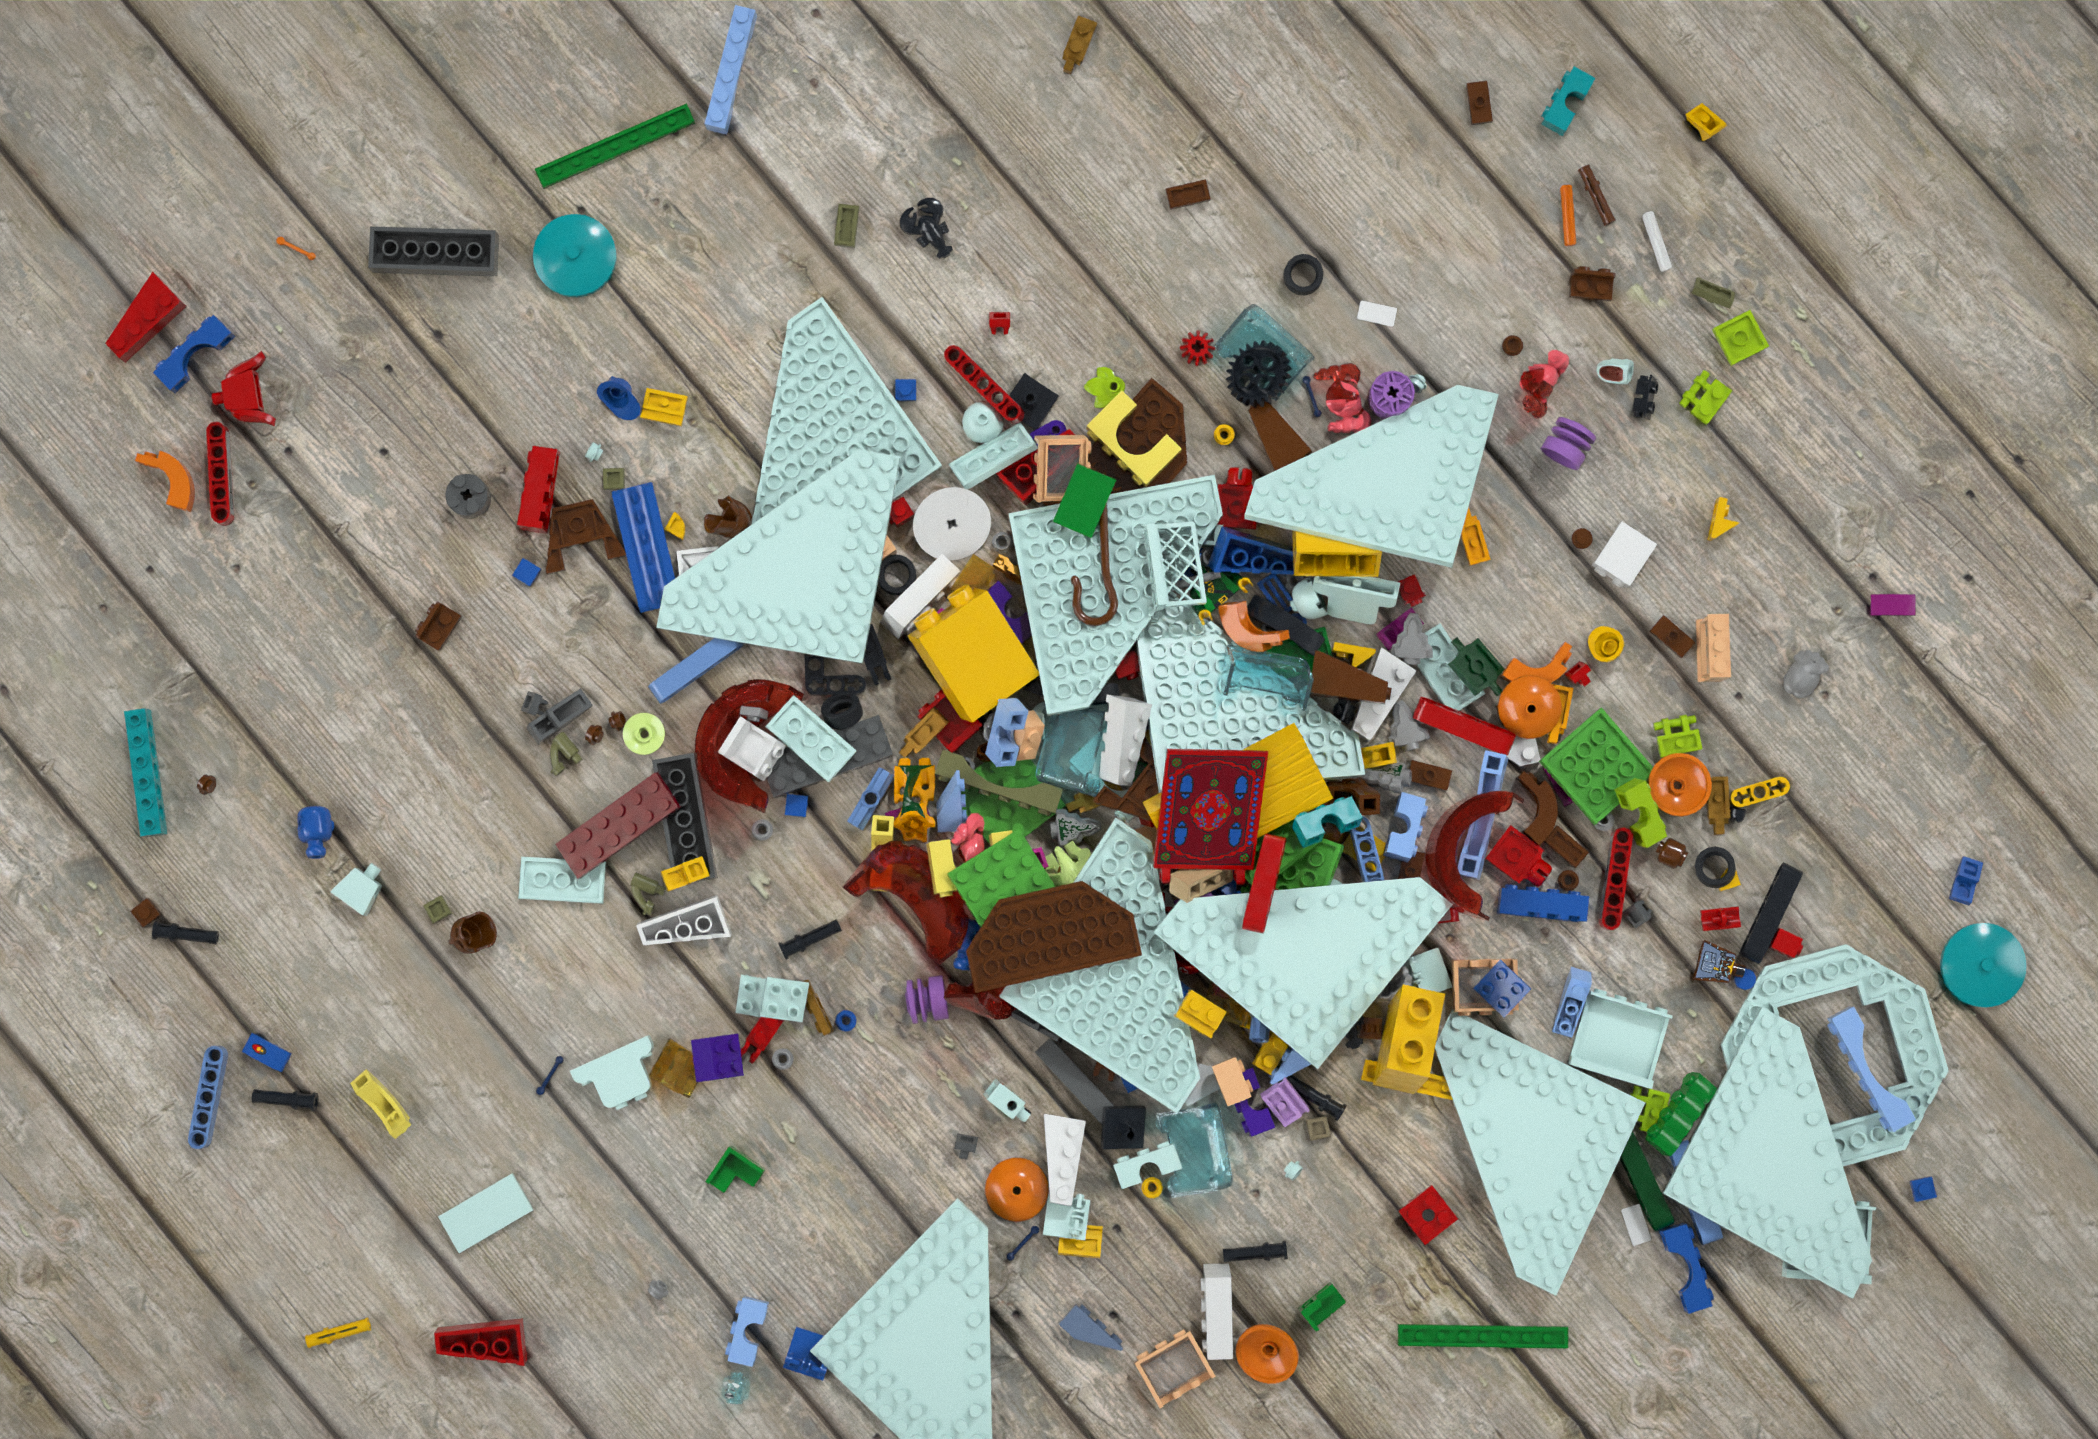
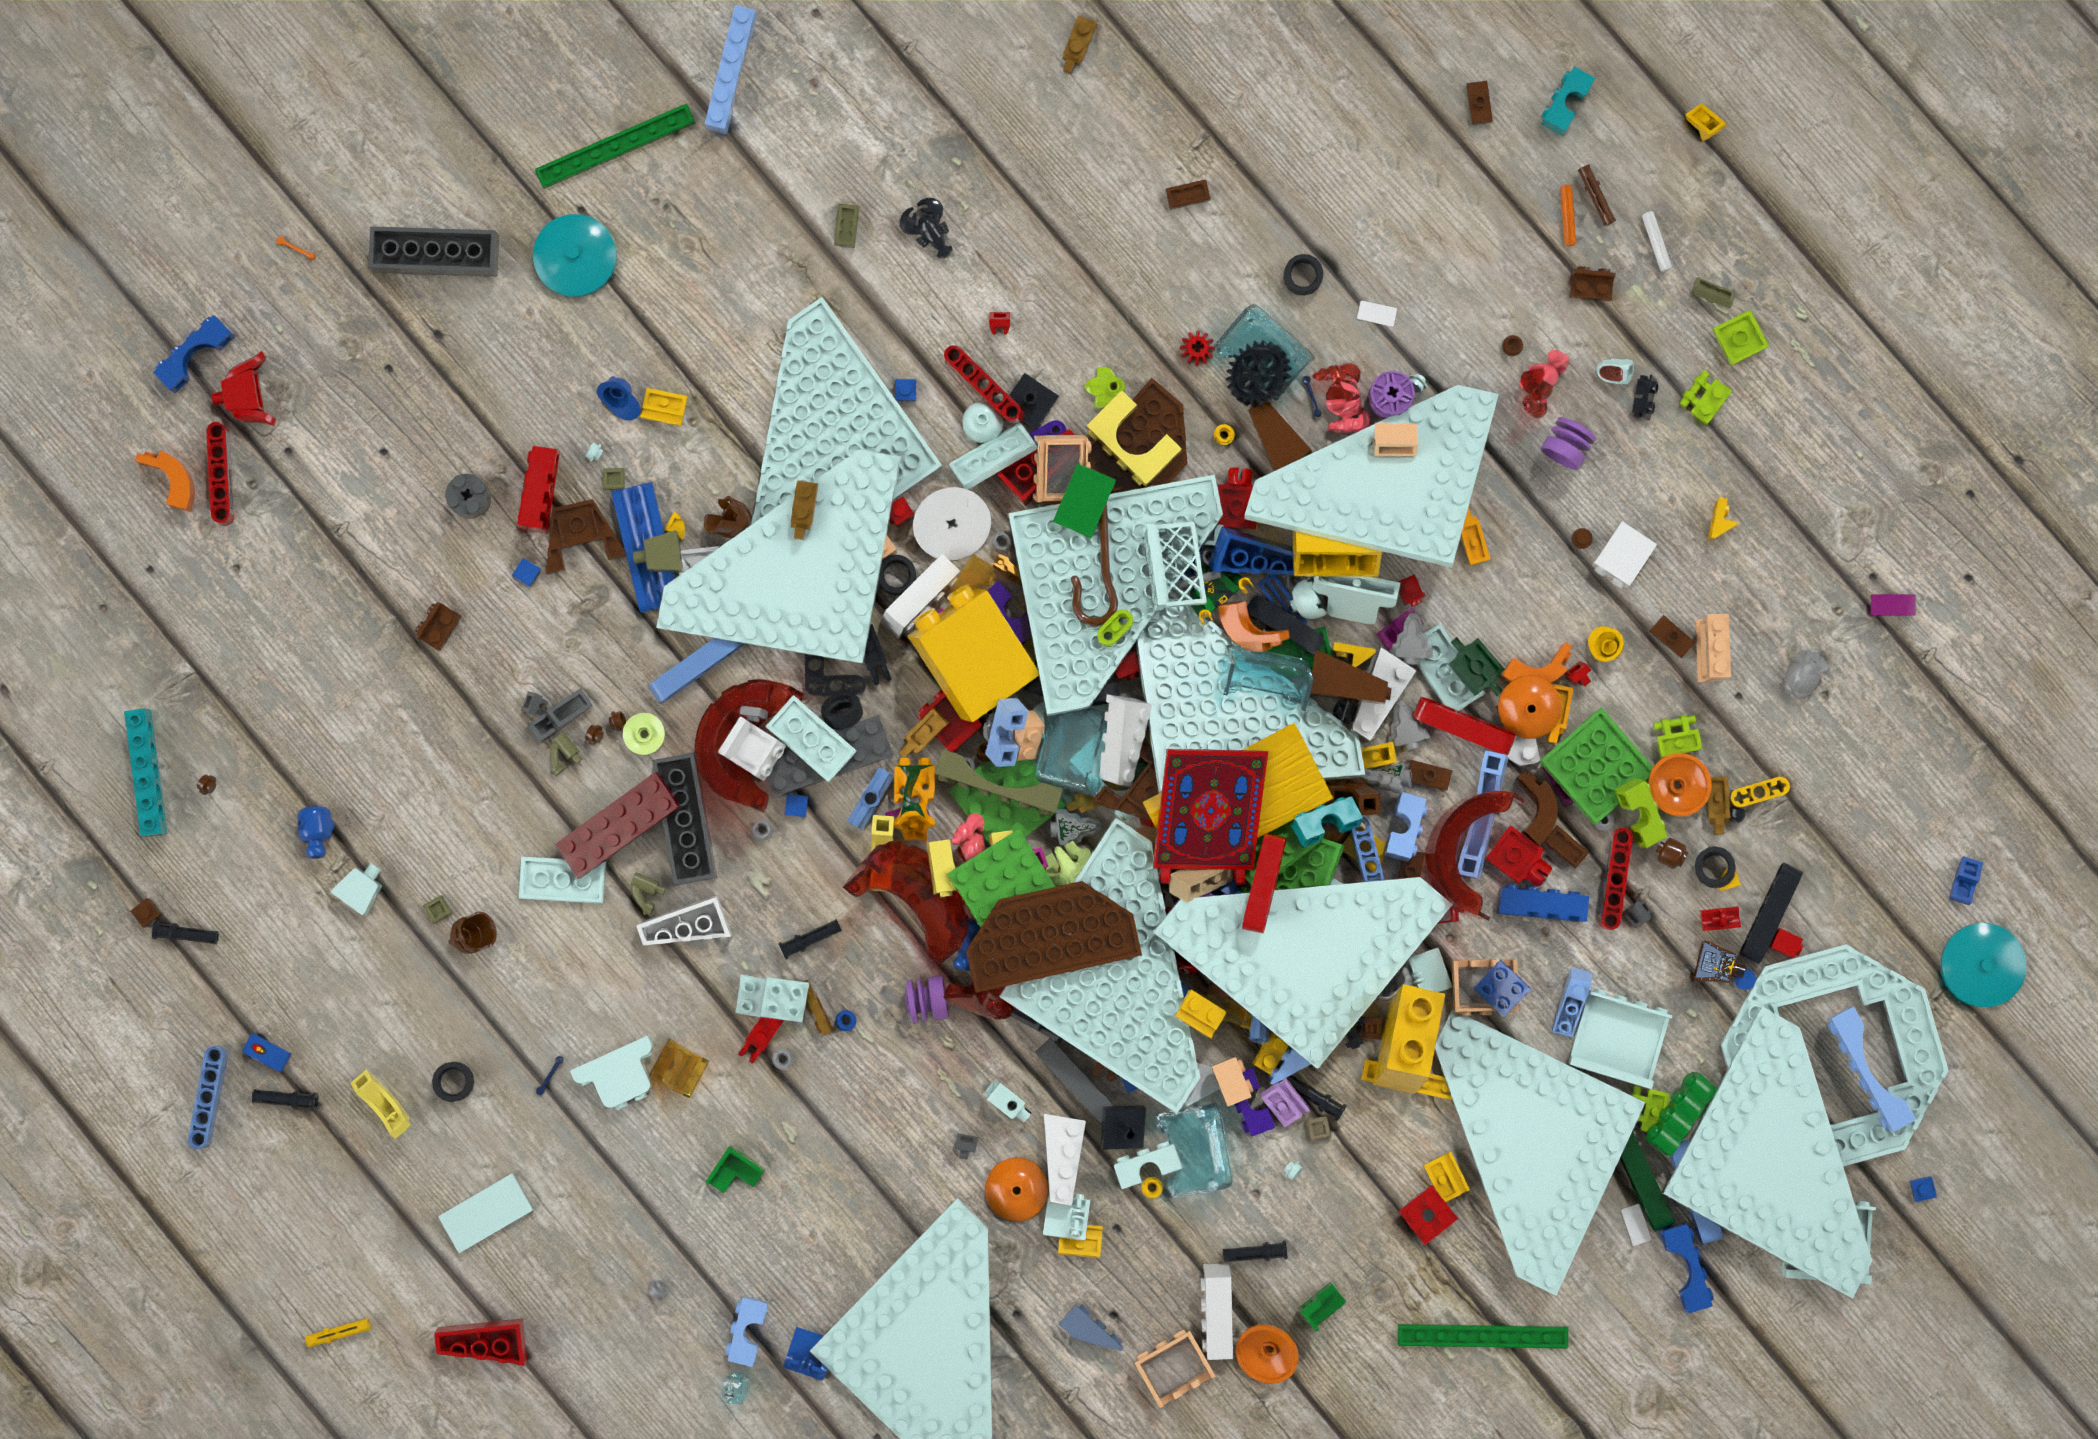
(144, 318): red wedge -> none
(436, 1081): none -> black tyre
(661, 553): none -> olive torso
(685, 874): yellow slope -> none
(717, 1057): dark purple brick -> none
(803, 508): none -> pearl gold hinge
(950, 805): light blue slope -> none
(1034, 1230): dark blue hinge -> none
(1114, 628): none -> lime plate
(1395, 439): none -> light nougat brick
(1446, 1176): none -> yellow plate
(1574, 877): reddish brown plate -> none

